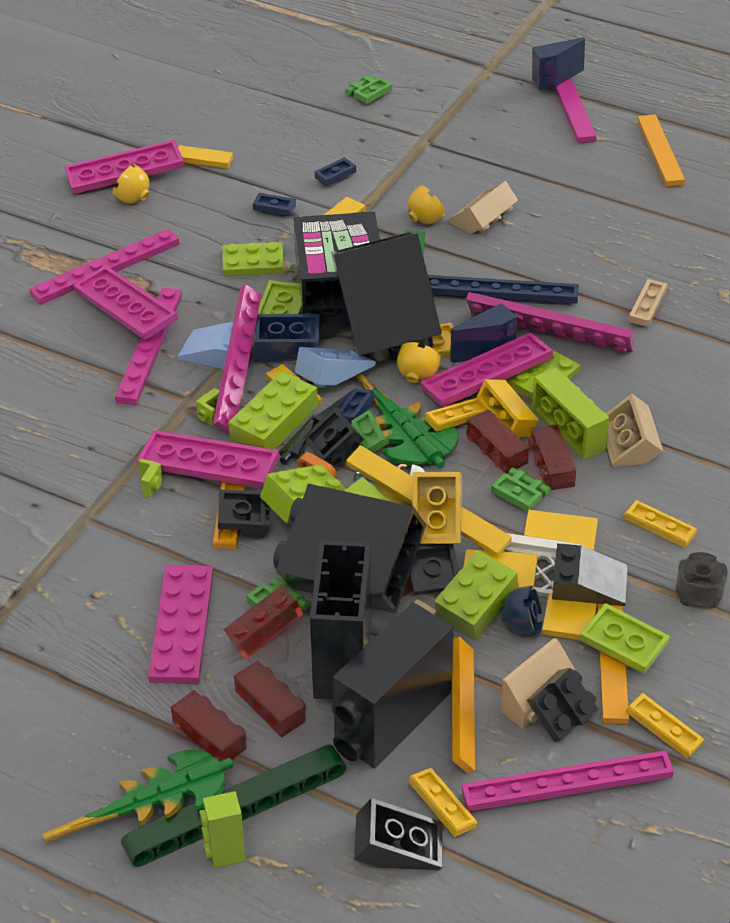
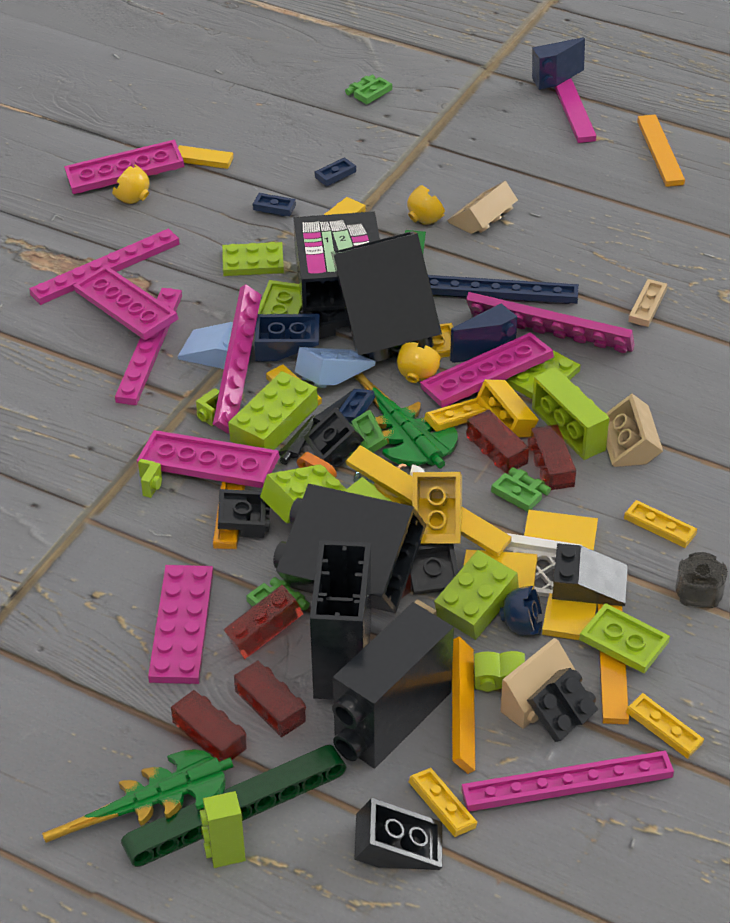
(494, 667): none -> lime brick

